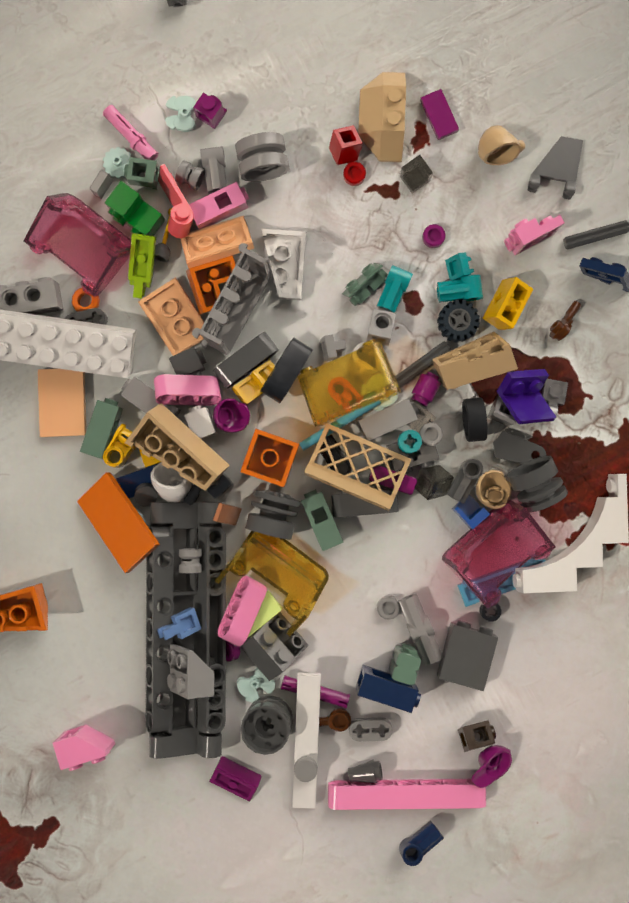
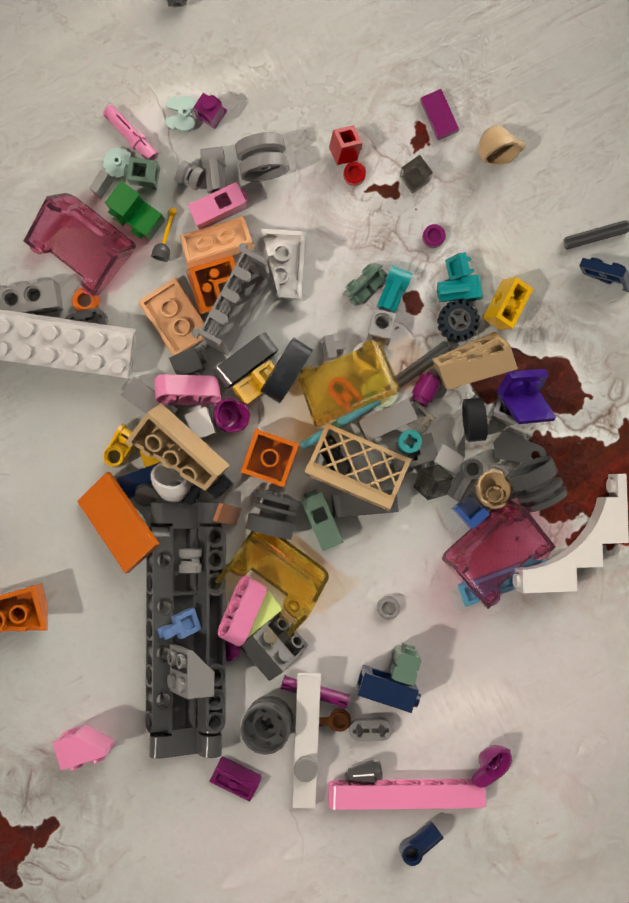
(61, 403): light nougat tile -> none
(101, 427): sand green brick -> none
(141, 263): lime hinge -> none
(181, 213): coral door -> none
(248, 686): light aqua piece -> none
(383, 116): tan wedge -> none
(407, 485): magenta slope -> none
(420, 629): light grey piece -> none
(431, 434): light grey tile -> none
(449, 459): none -> white sticker
(467, 655): dark grey brick -> none
(486, 732): dark brown brick -> none
(490, 617): black bush -> none
(530, 233): bright pink plate -> none
(554, 393): flat silver plate -> none
(559, 165): dark grey flag -> none
(561, 328): reddish brown plate -> none

